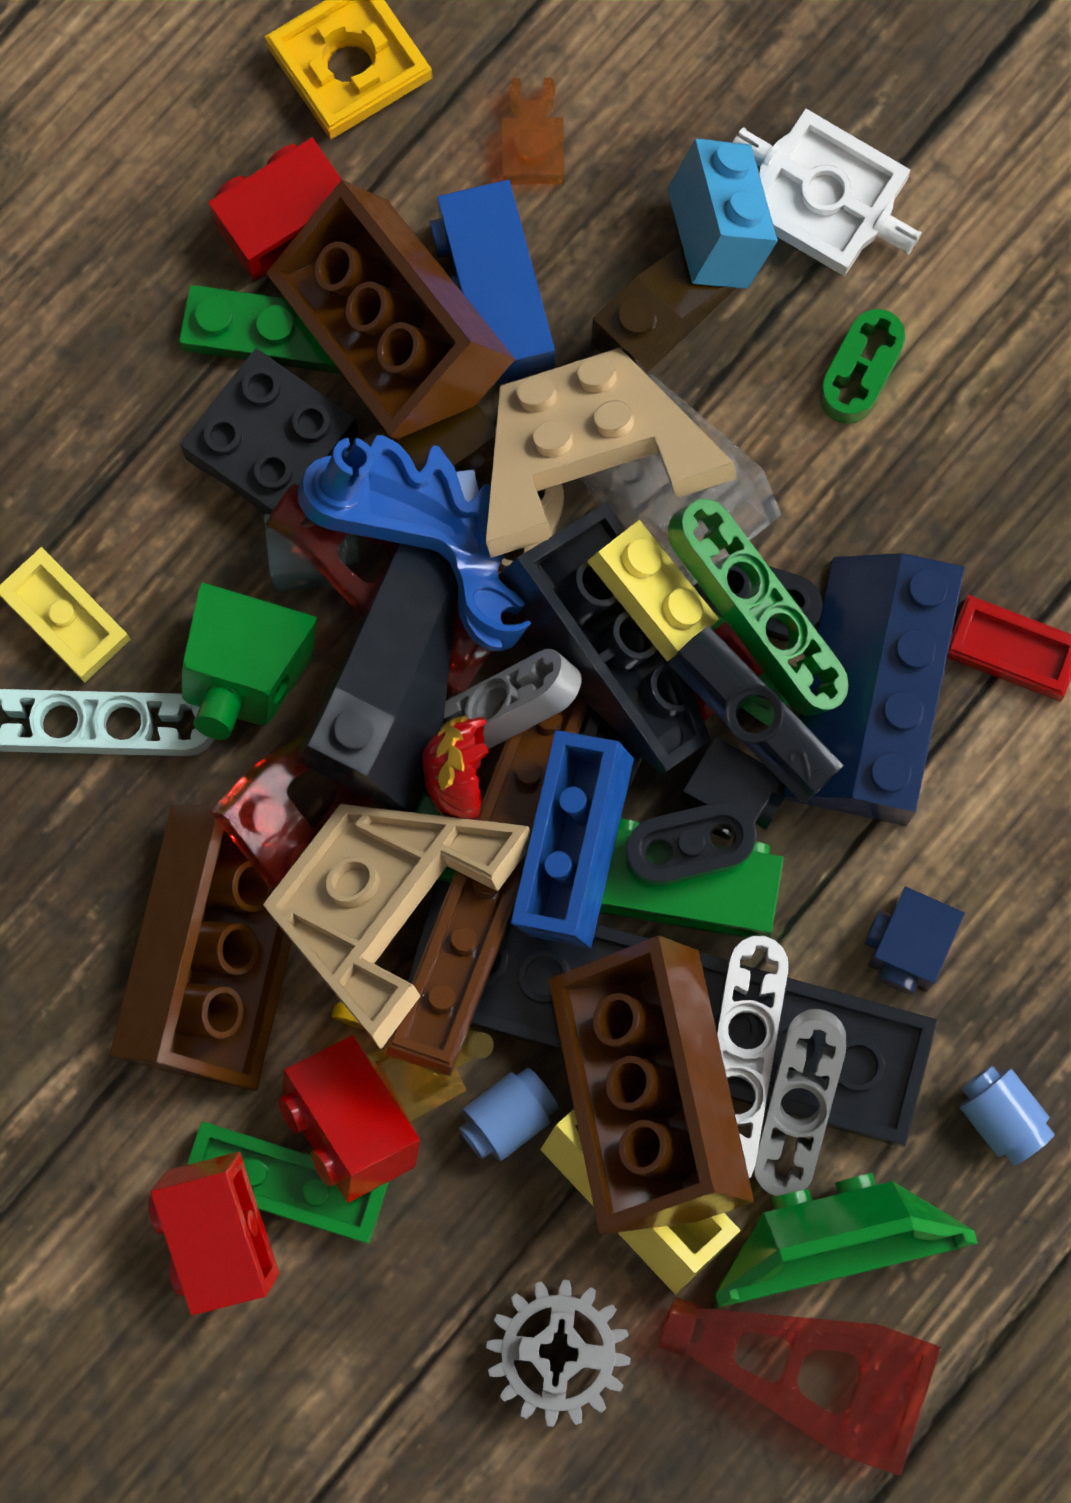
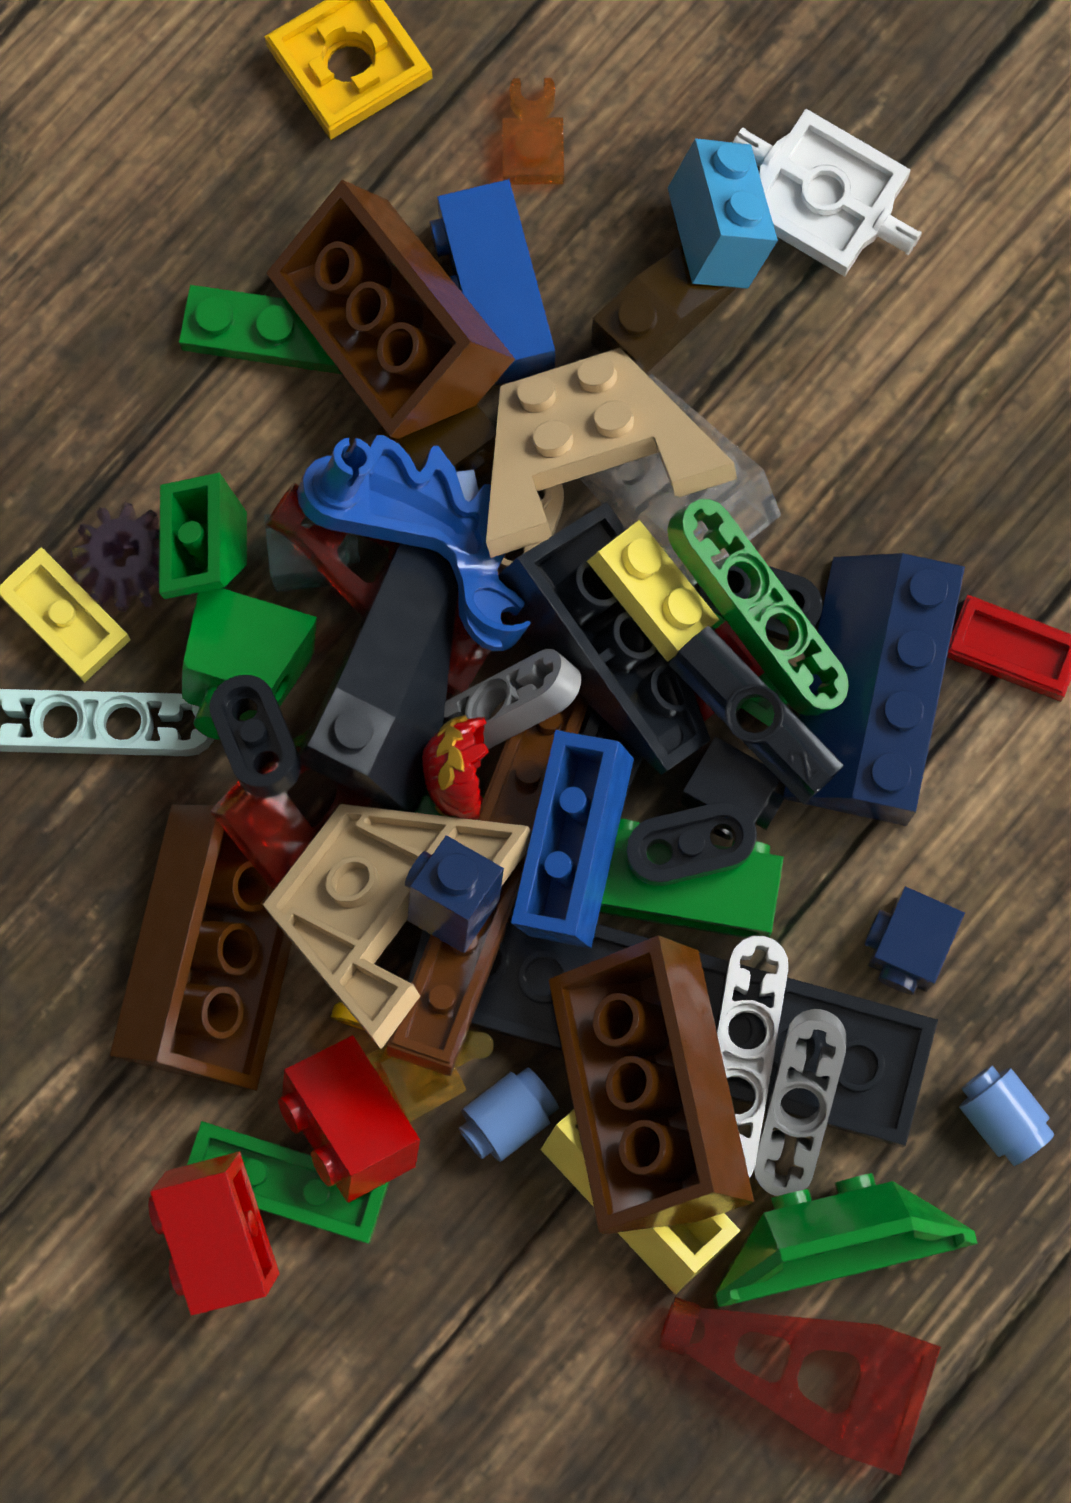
(108, 544): none -> gear
(200, 535): none -> green slope
(256, 740): none -> black plate
(265, 432): black brick -> none
(272, 205): red brick -> none
(453, 892): none -> dark blue brick
(589, 1355): light grey gear -> none
(874, 372): green beam -> none

